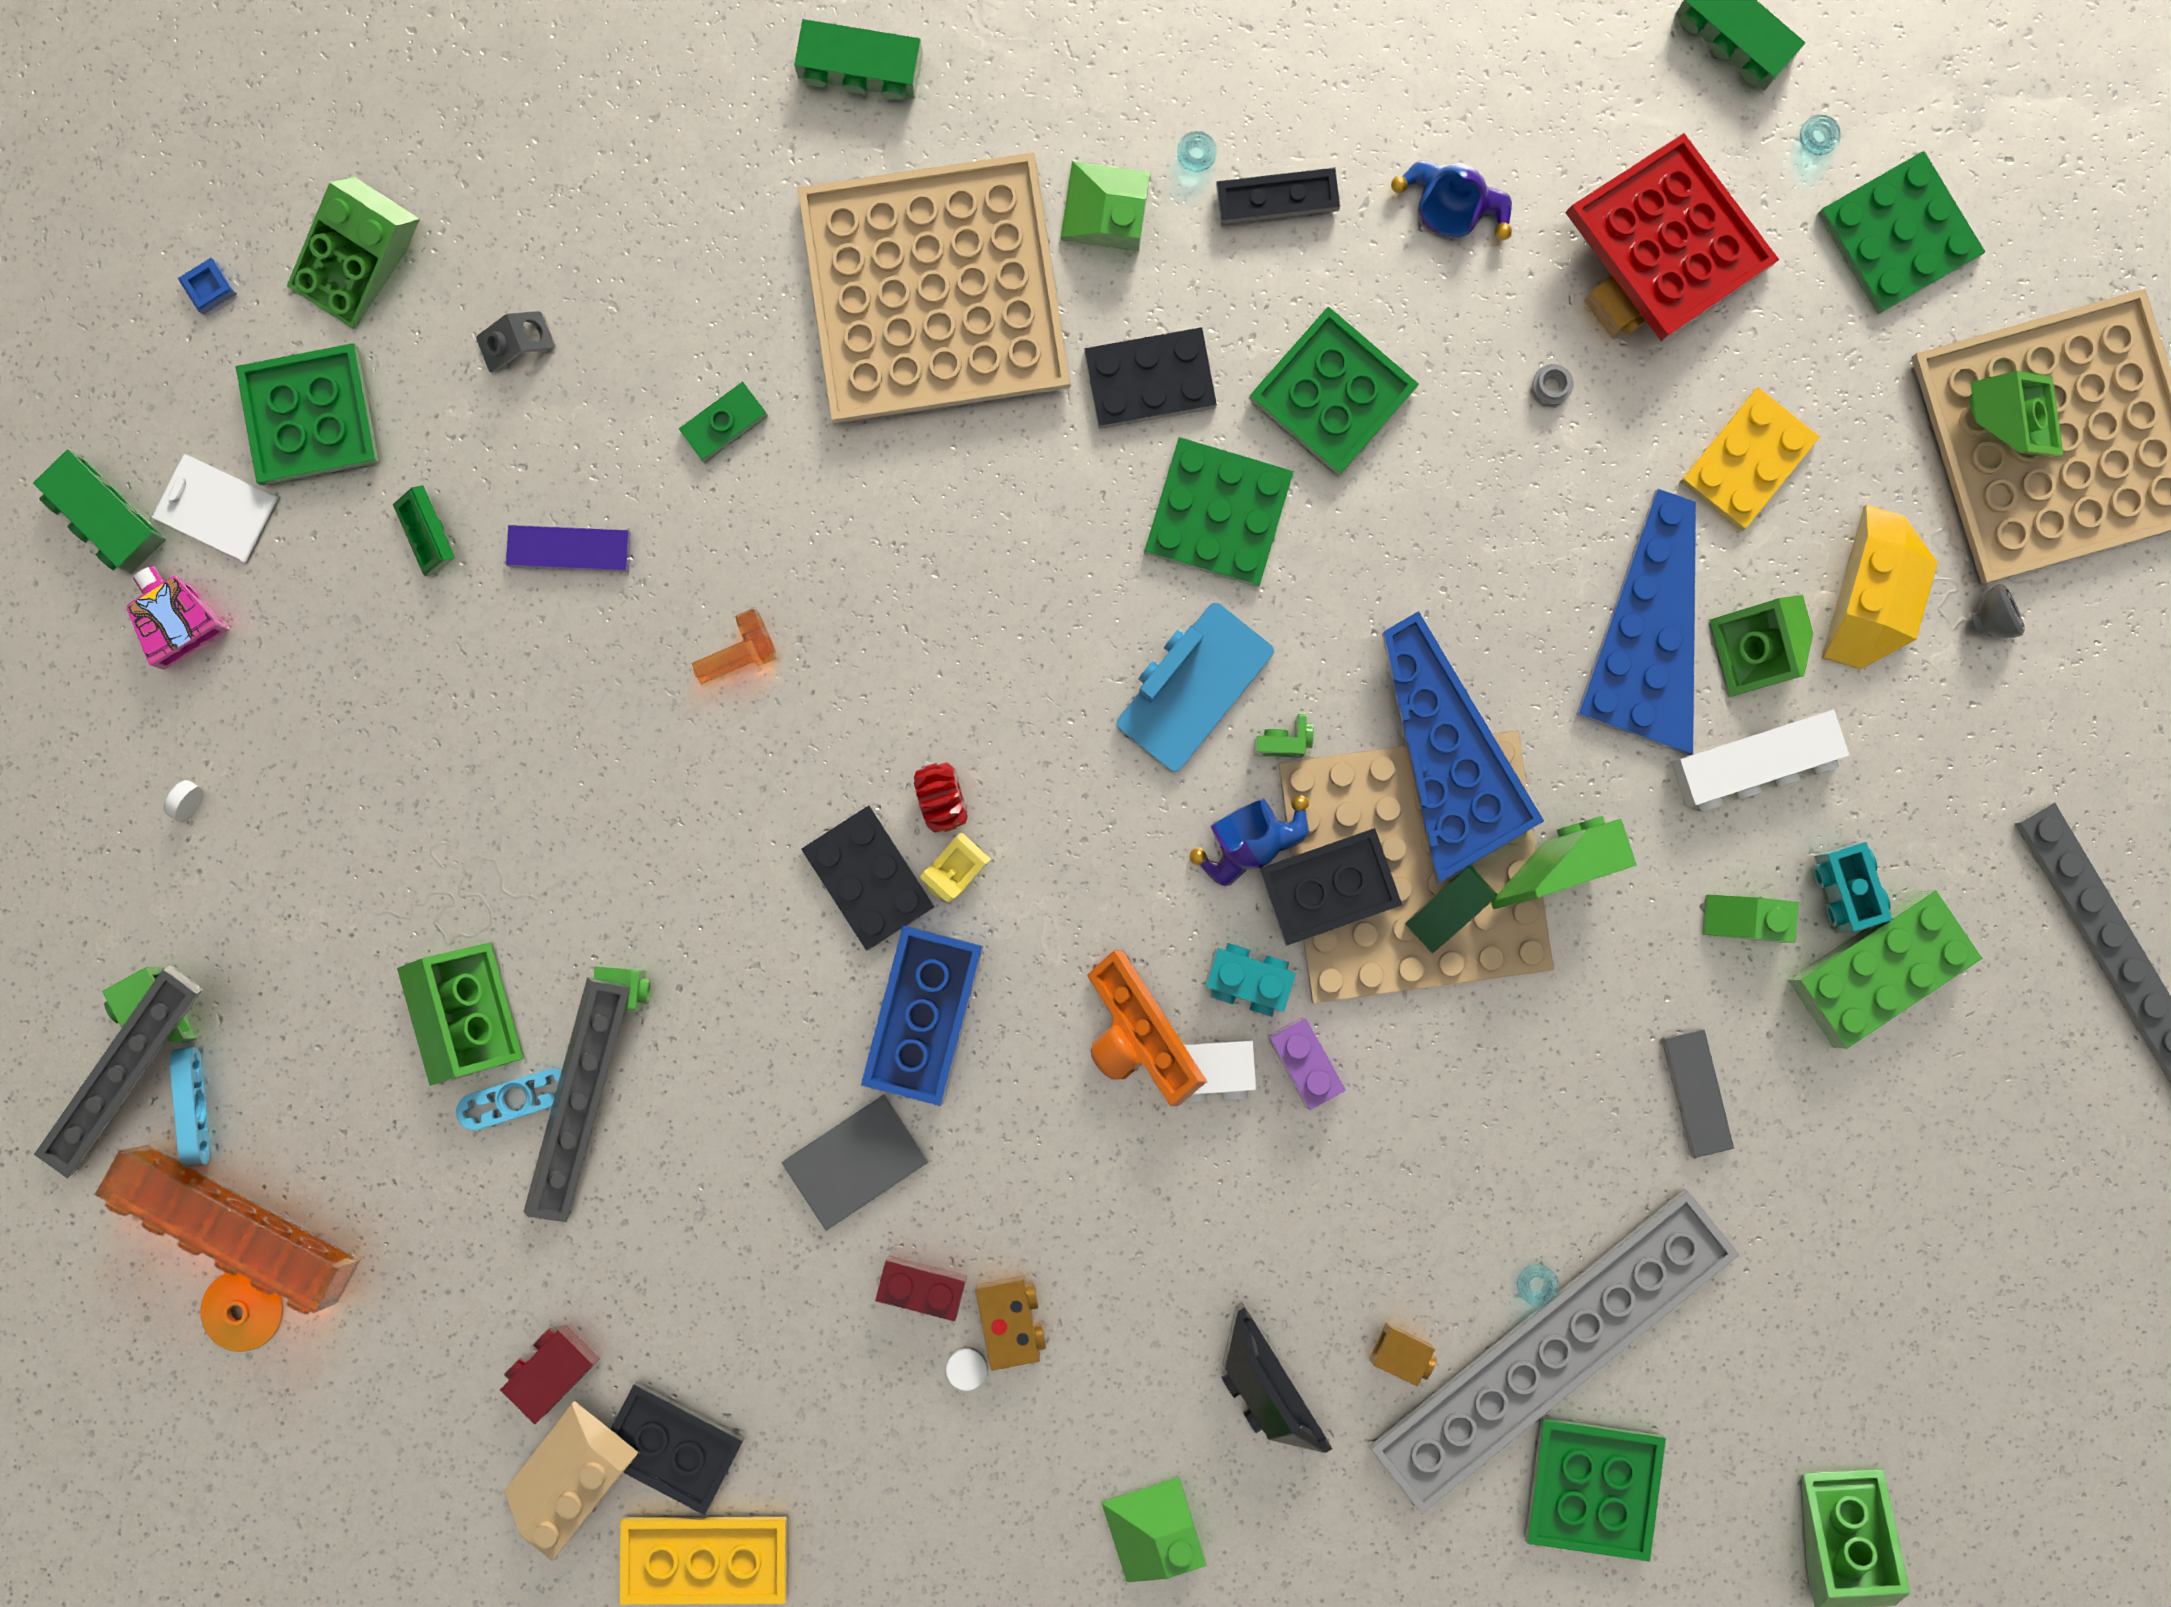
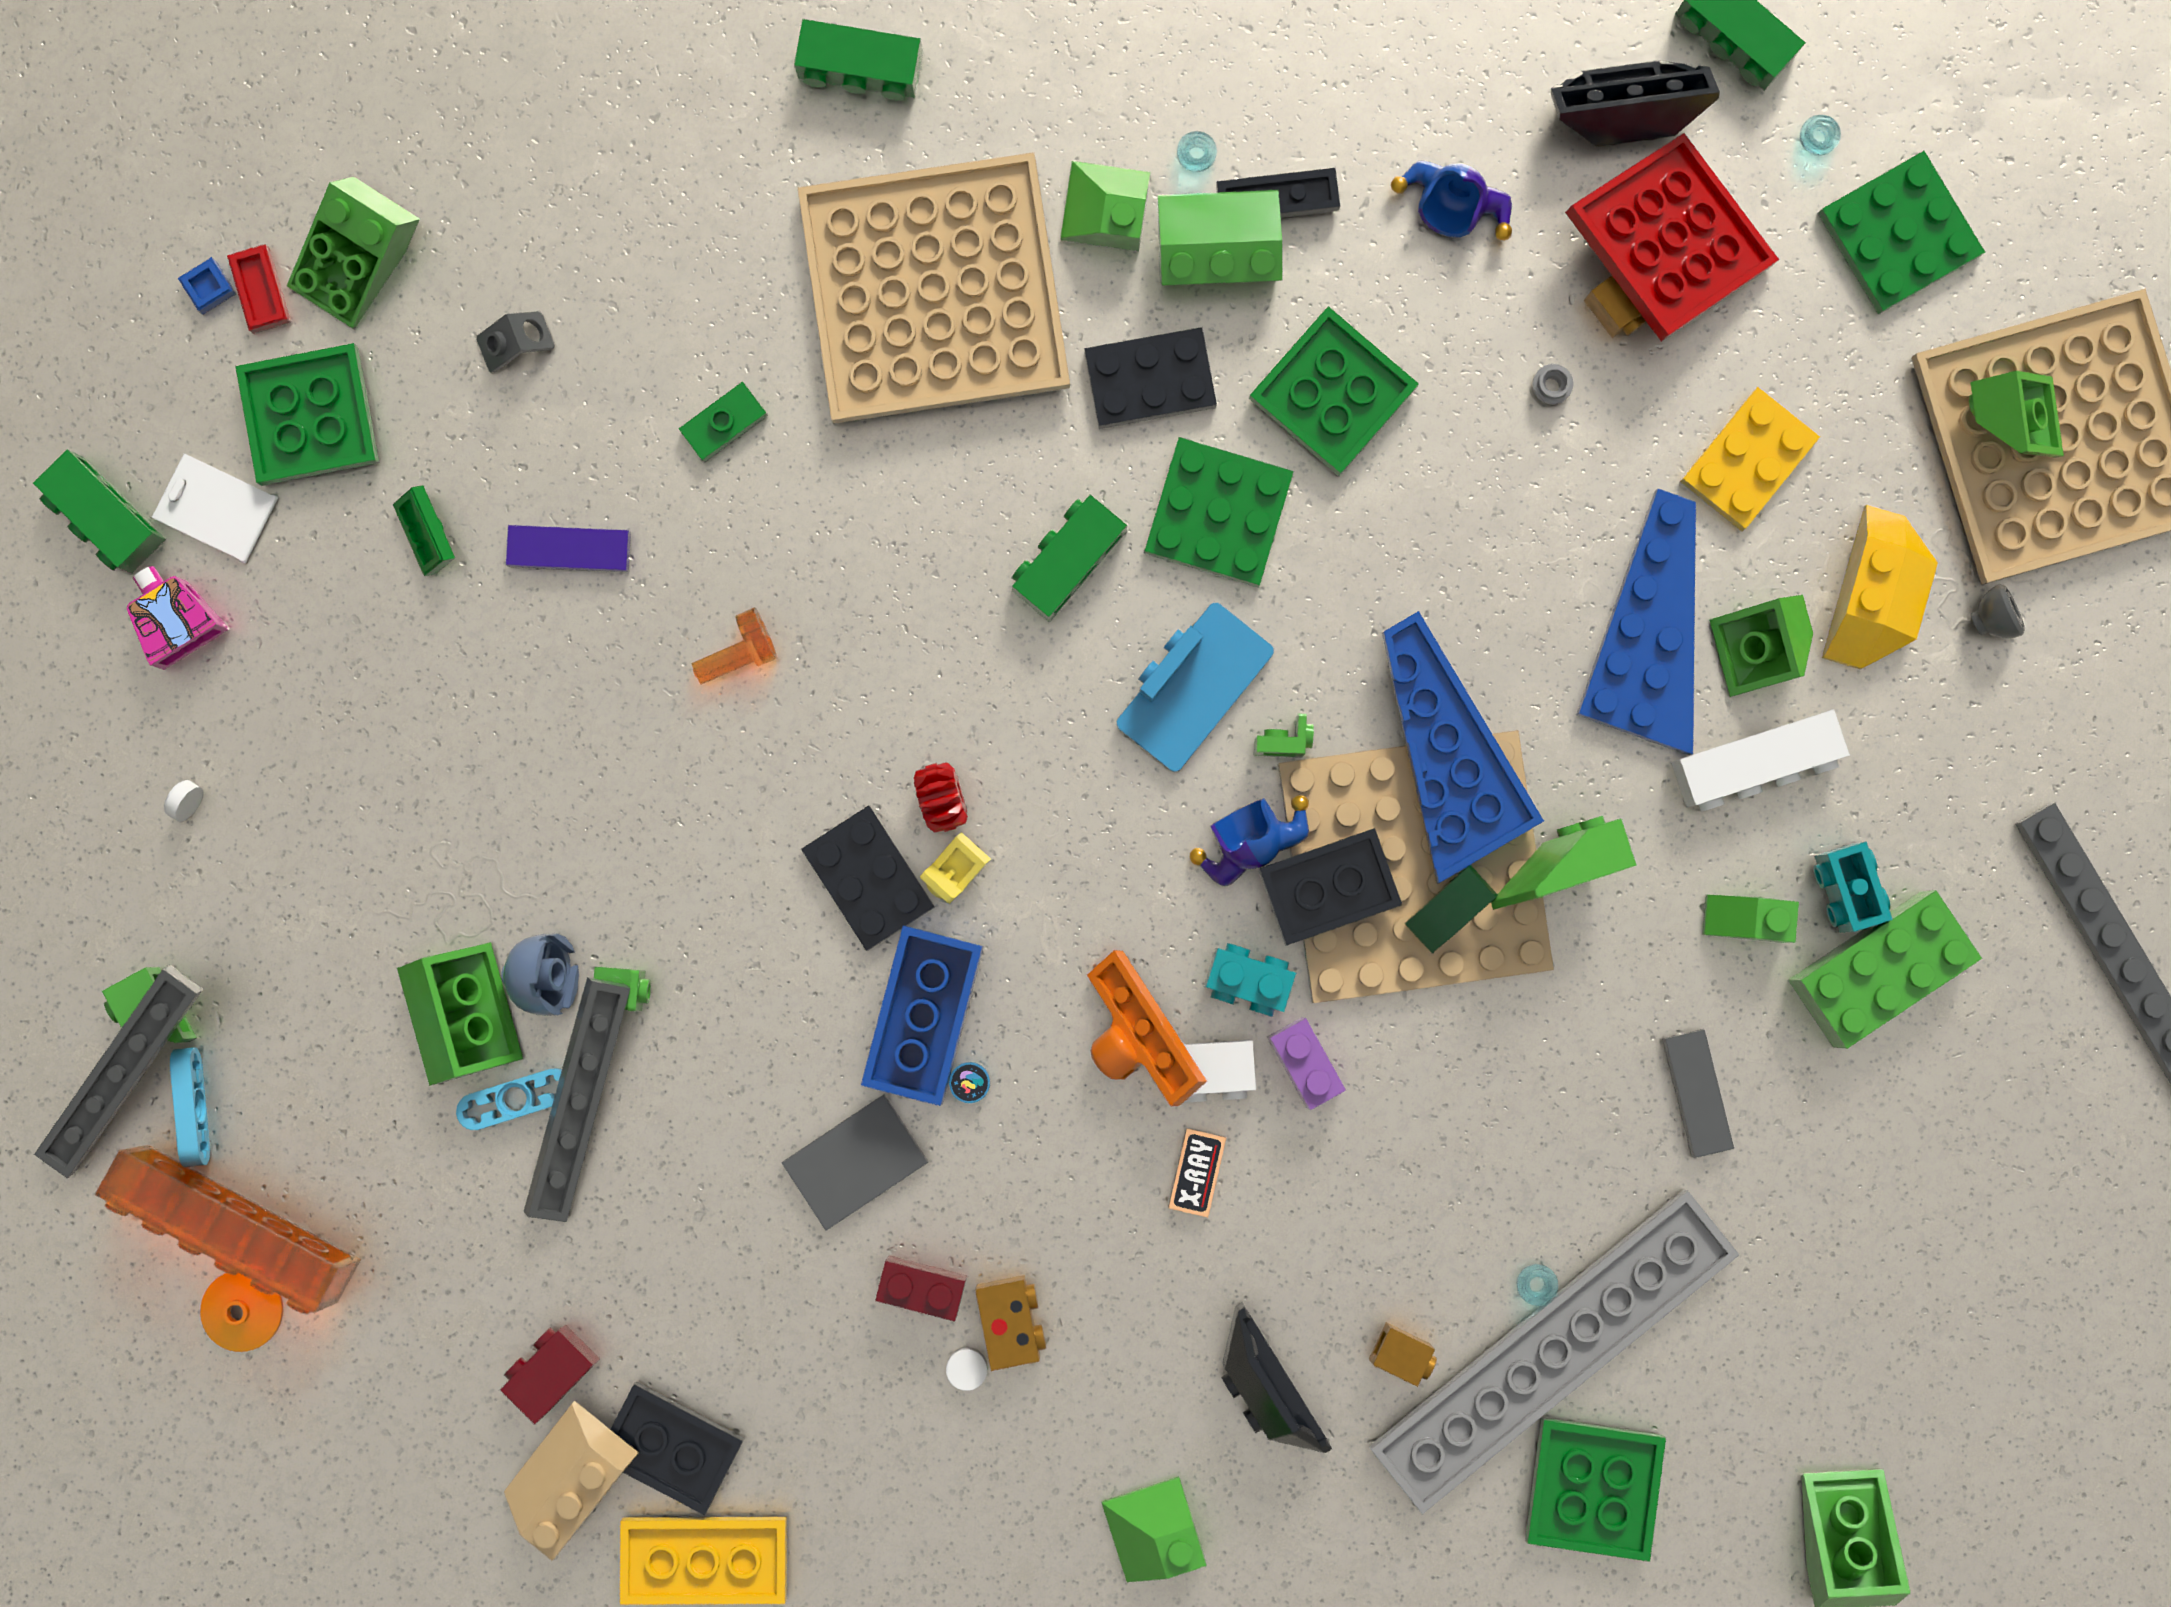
(259, 288): none -> red tile
(540, 974): none -> sand blue cylinder
(969, 1082): none -> tile
(1068, 557): none -> green brick
(1197, 1172): none -> tile
(1219, 237): none -> bright green slope
(1634, 101): none -> black wedge

